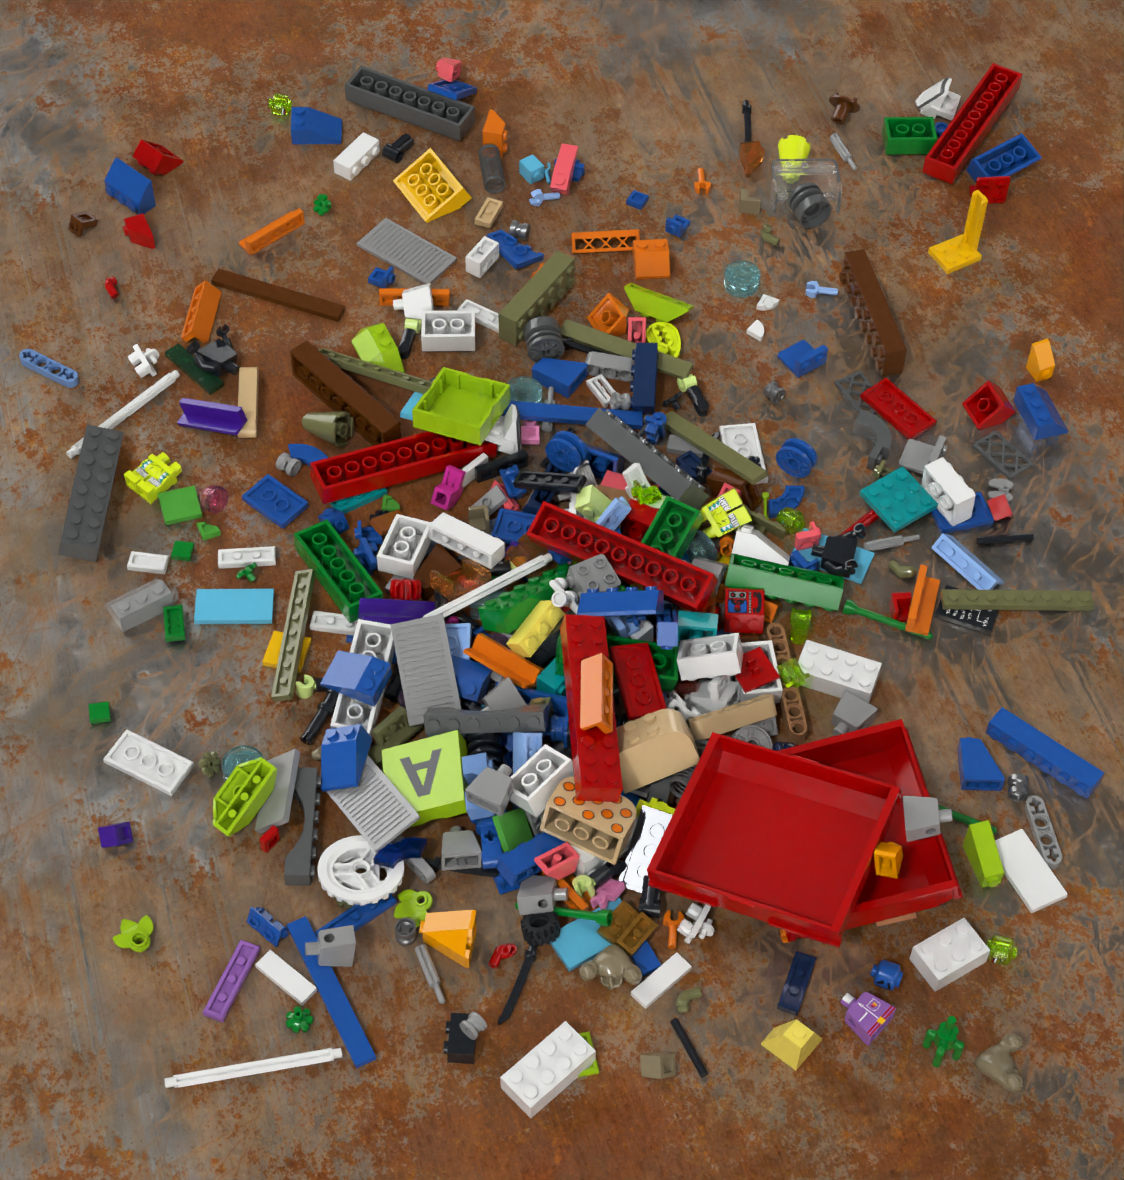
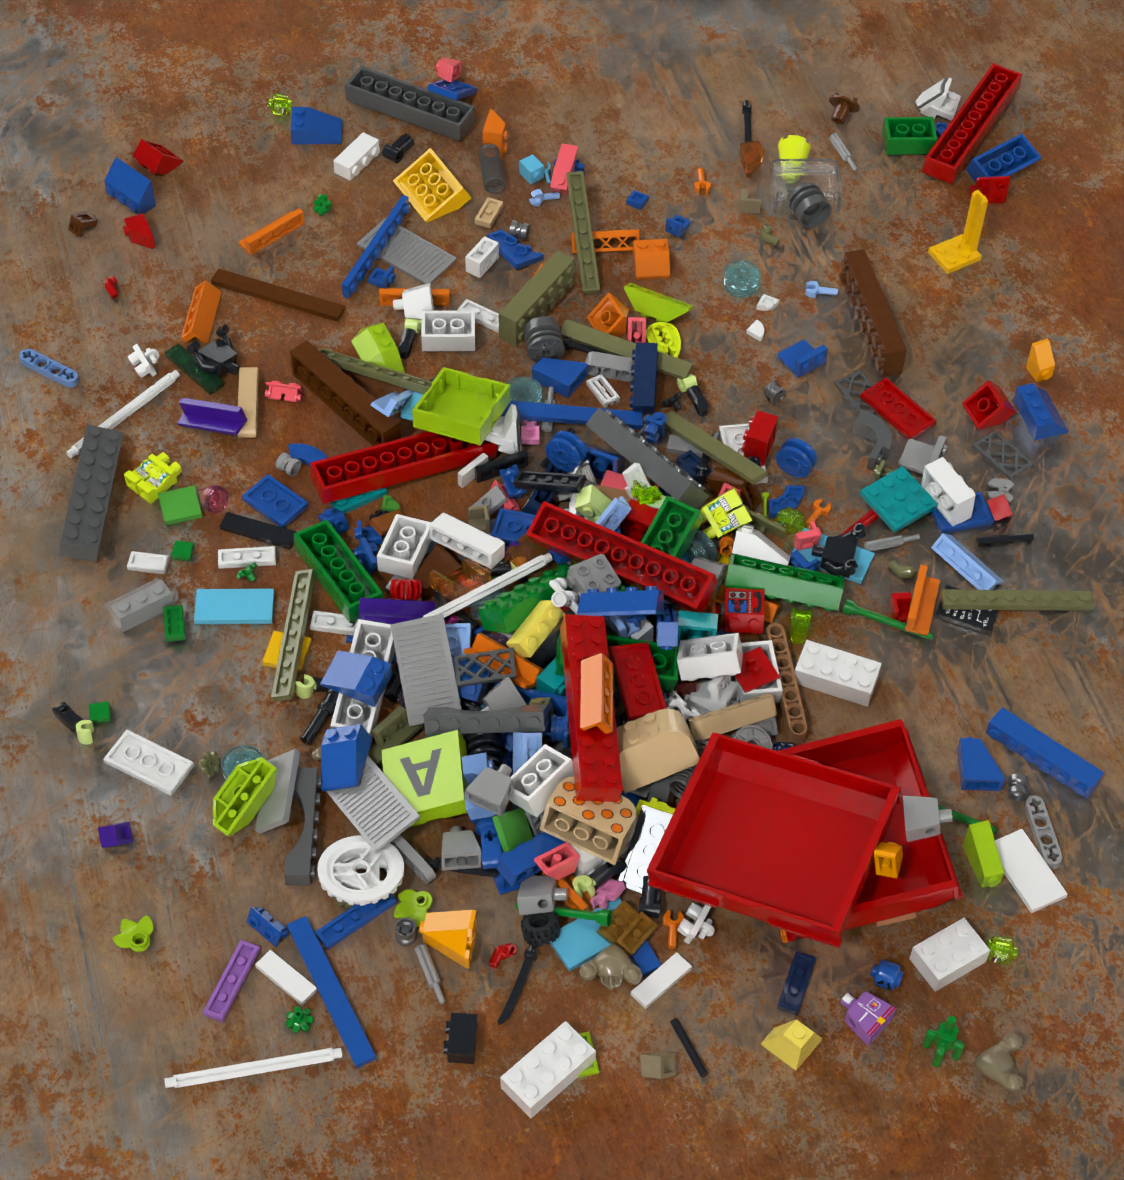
(82, 727): none -> piece
(208, 531): bright green tile -> none
(258, 530): none -> black tile
(269, 839): red tile -> none
(291, 391): none -> coral hinge
(330, 426): olive cone -> none
(333, 946): light grey torso -> none
(375, 247): none -> blue plate
(392, 402): none -> light blue panel
(394, 853): clear blue tile -> none
(450, 489): dark pink brick -> none
(473, 1025): light grey wheel -> none
(475, 677): none -> dark grey window
(583, 232): none -> olive plate
(620, 401): light grey wheel -> none
(684, 998): olive arm -> none
(760, 436): none -> red brick
(792, 673): clear neon green bracket -> none
(818, 511): none -> orange bar
(852, 714): light grey torso -> none

